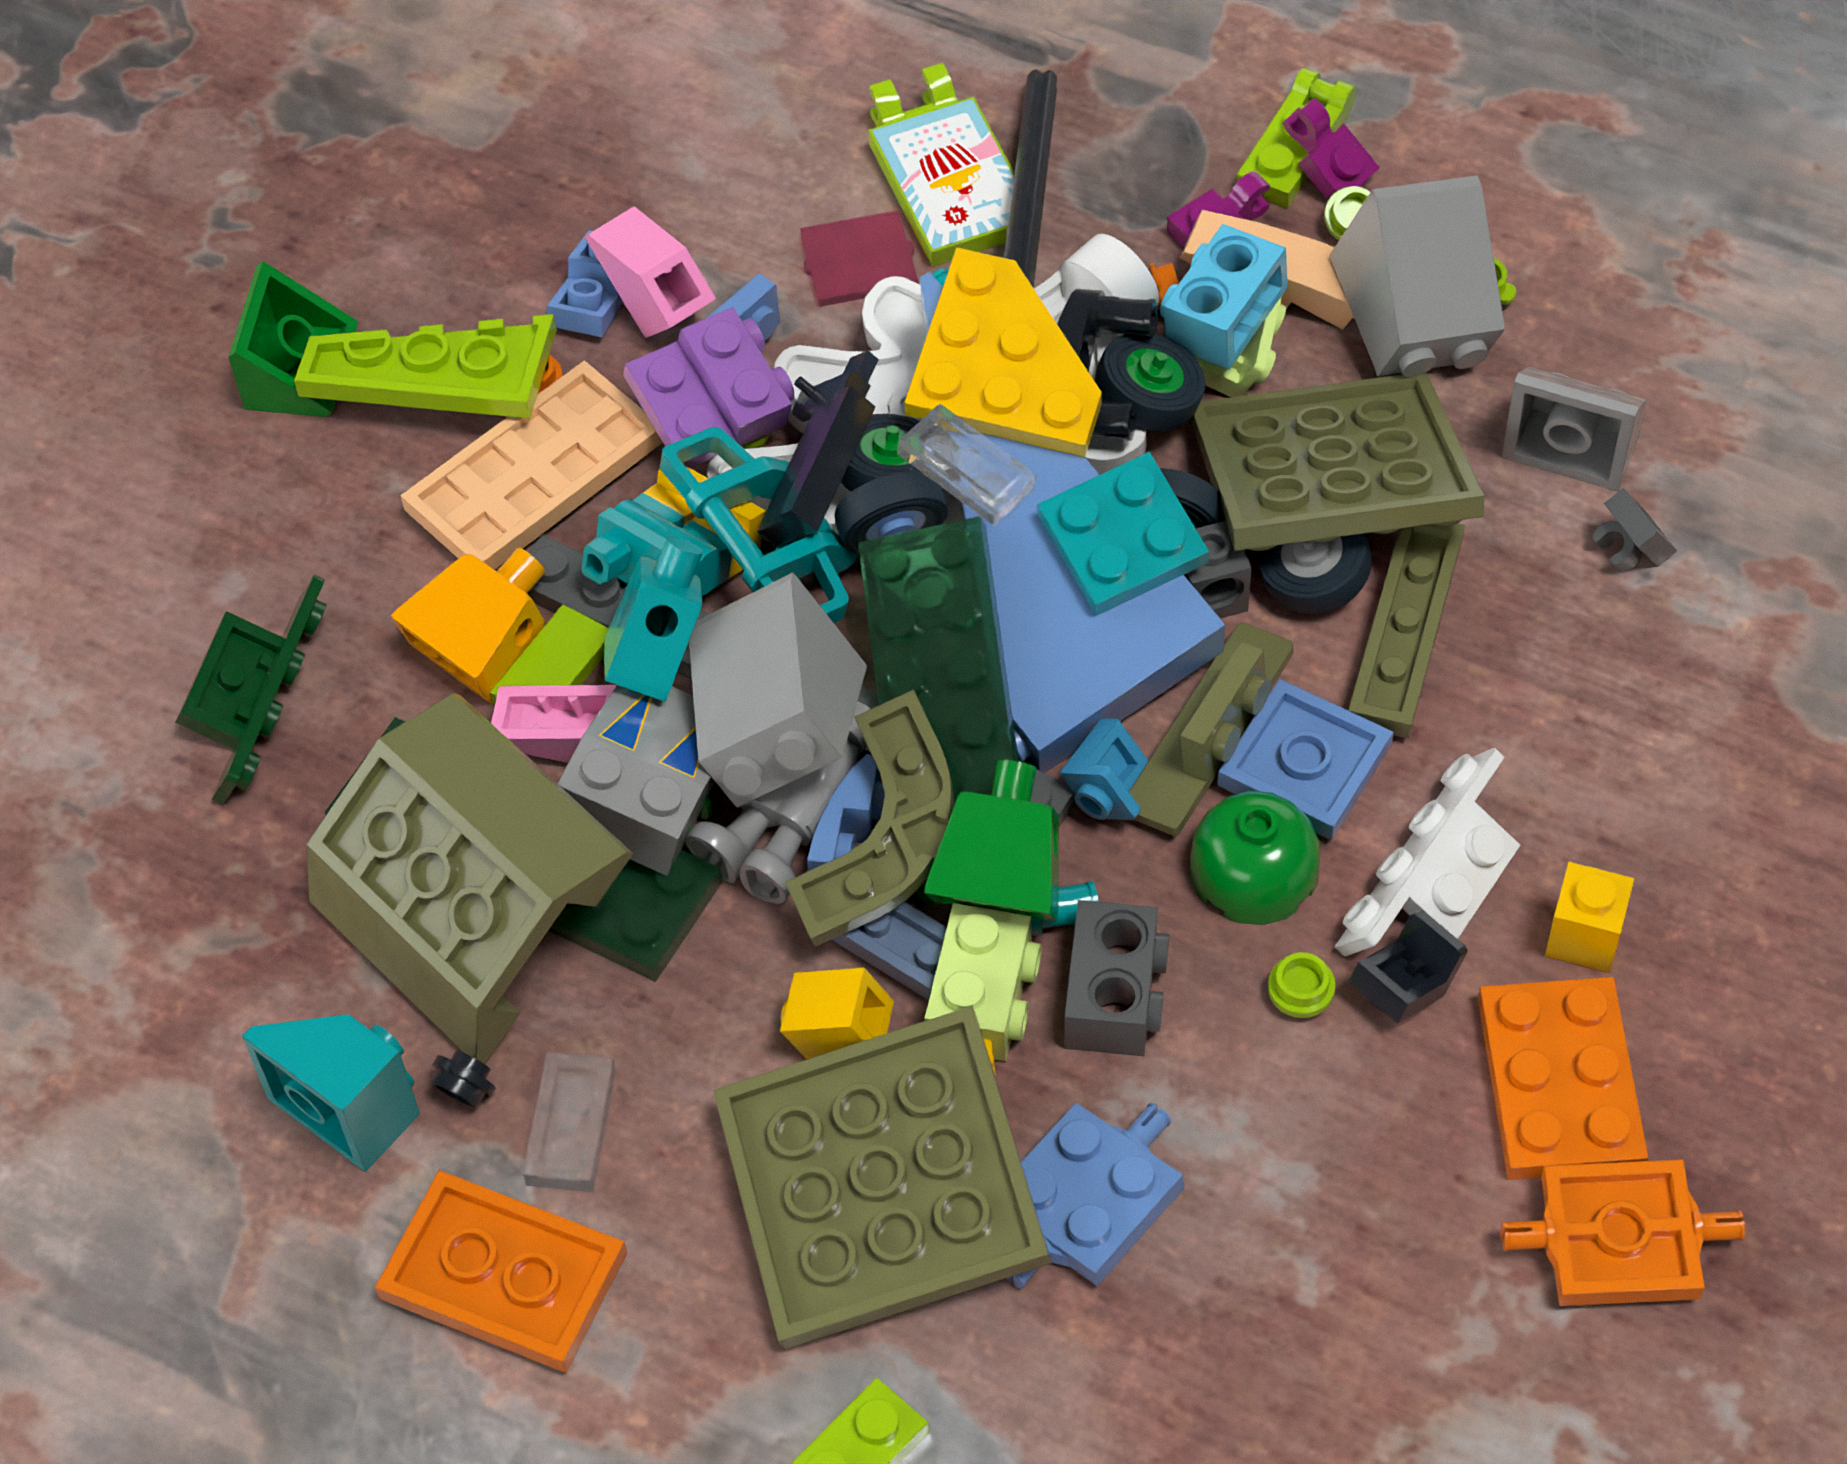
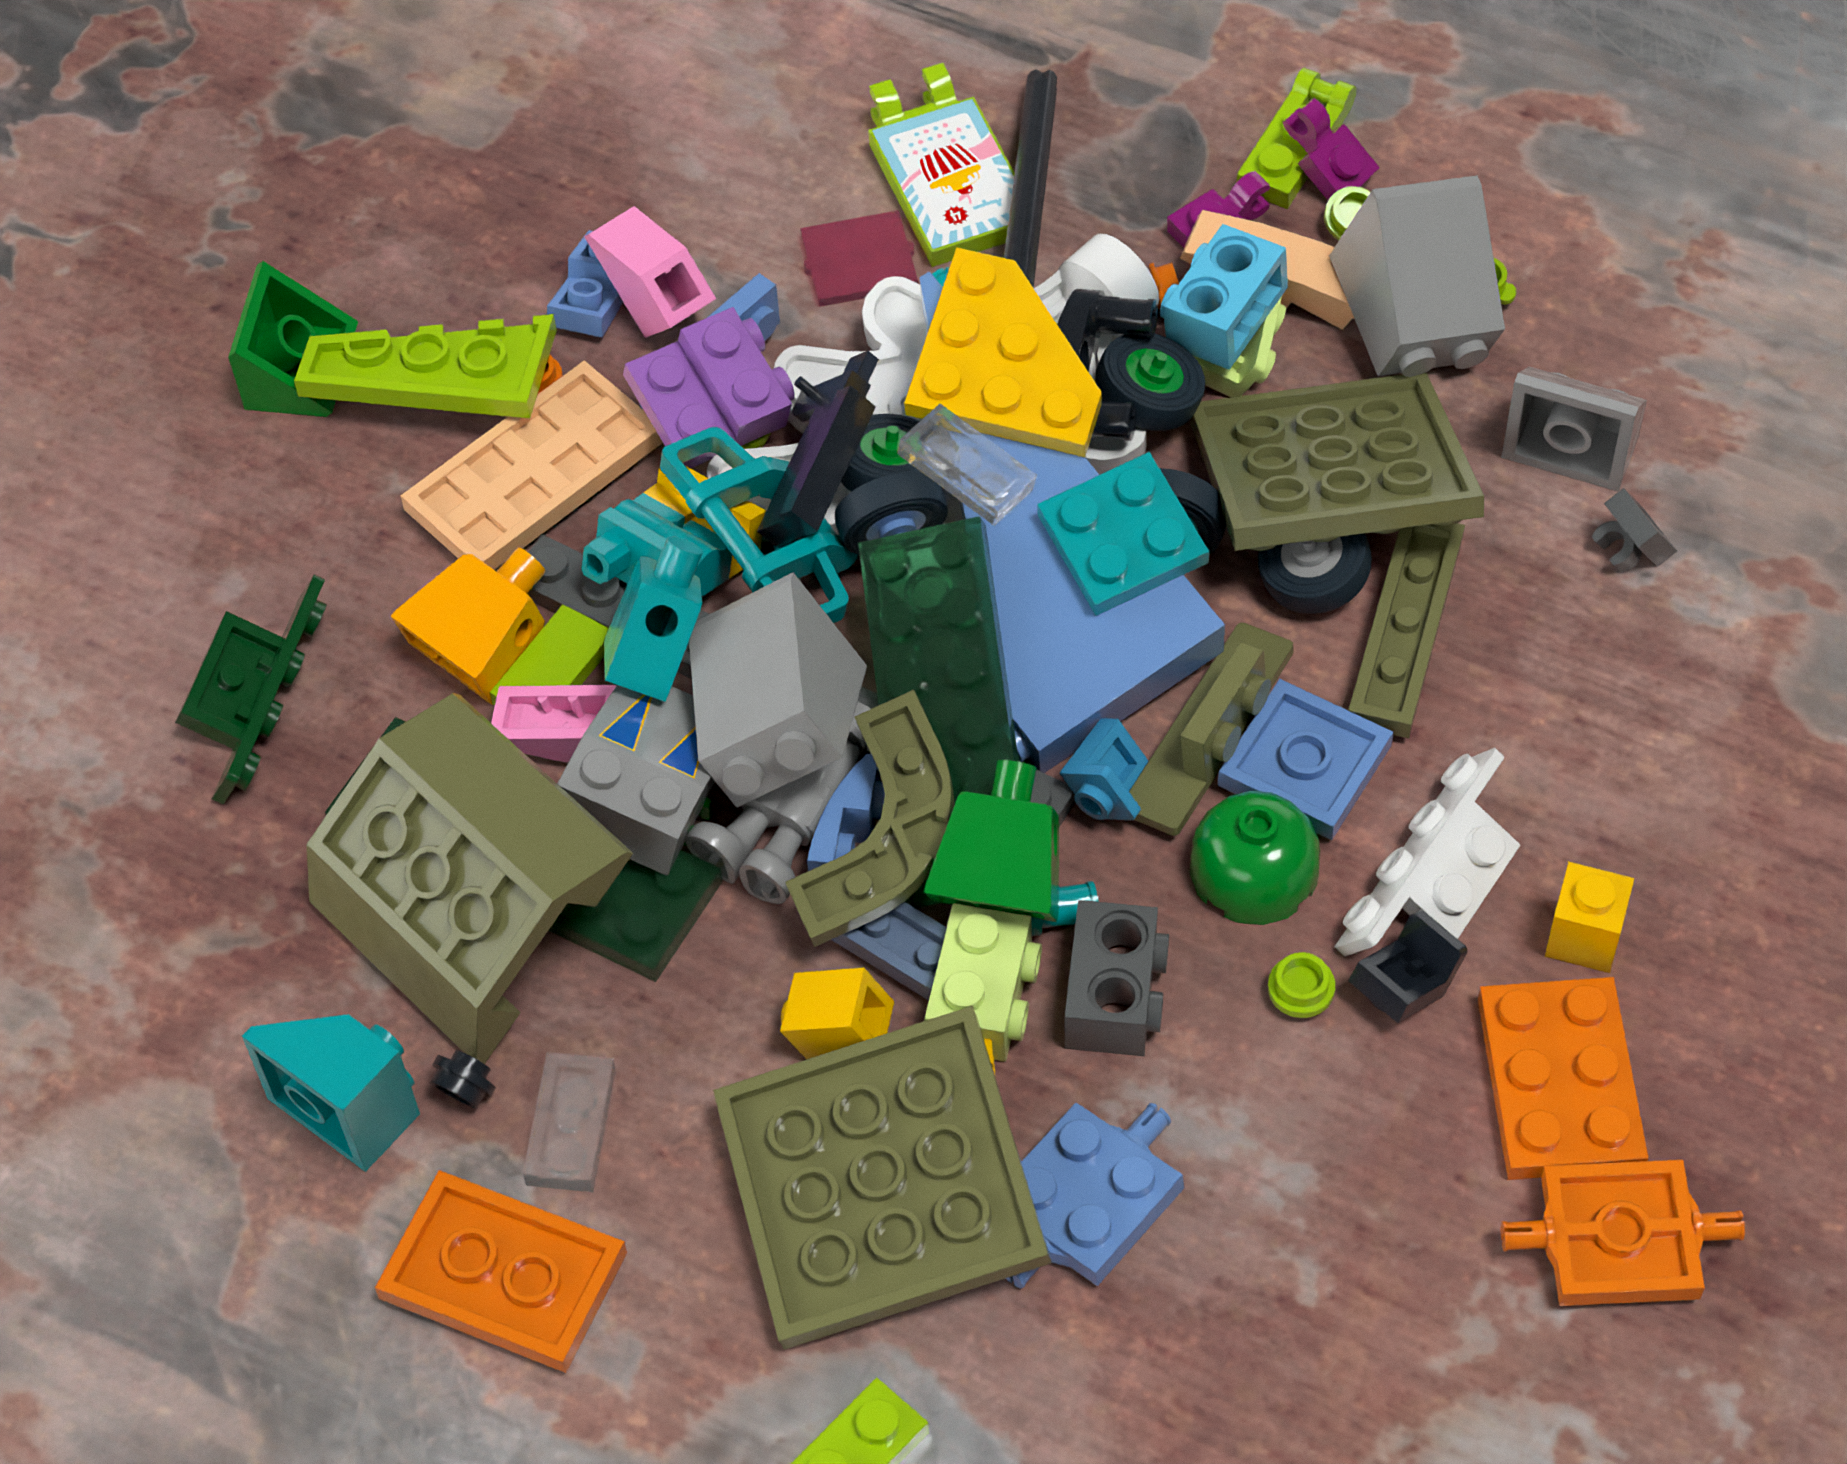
(1227, 576): dark grey brick -> none

